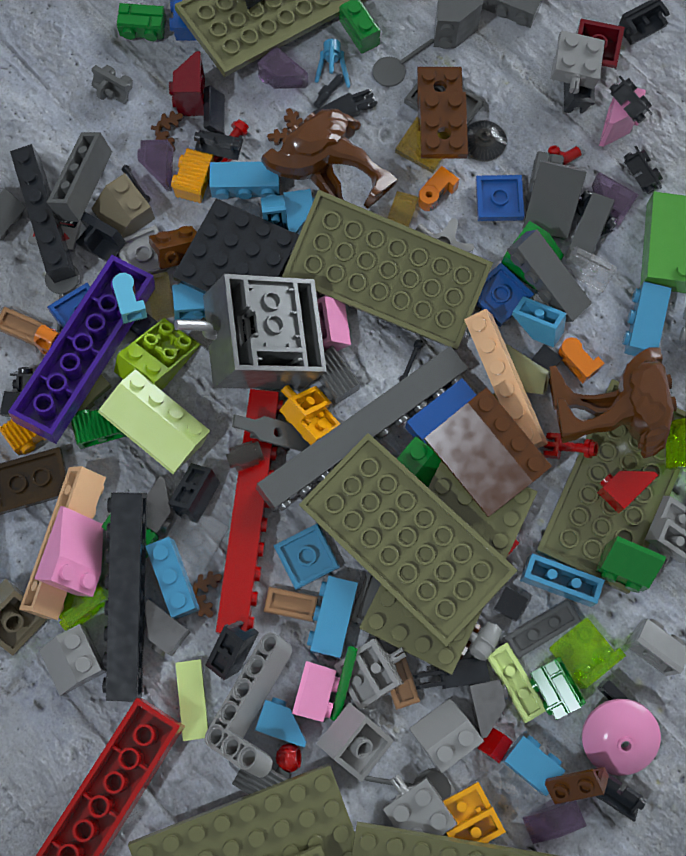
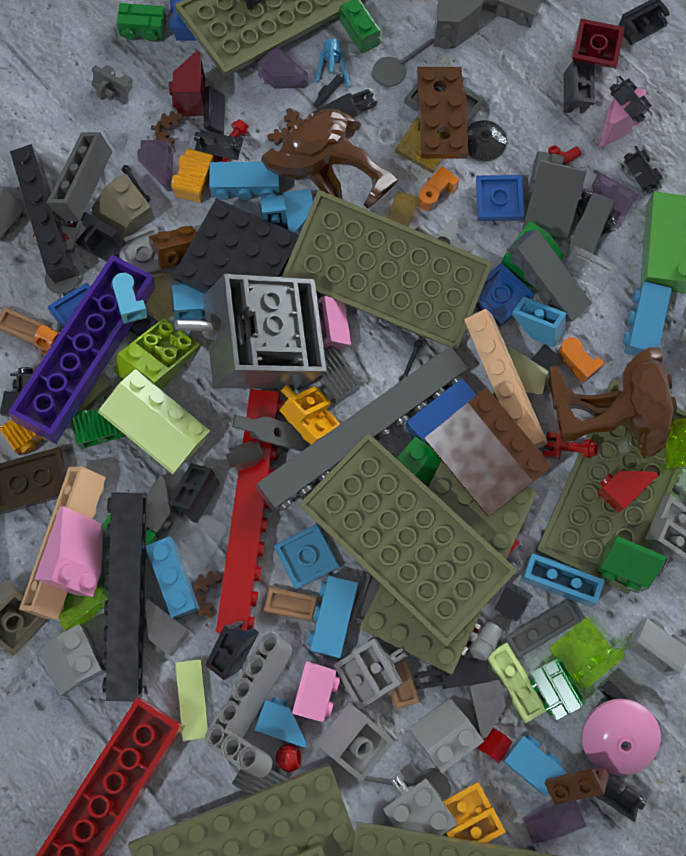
(344, 682): green bar -> none
(577, 60): light grey plate -> none

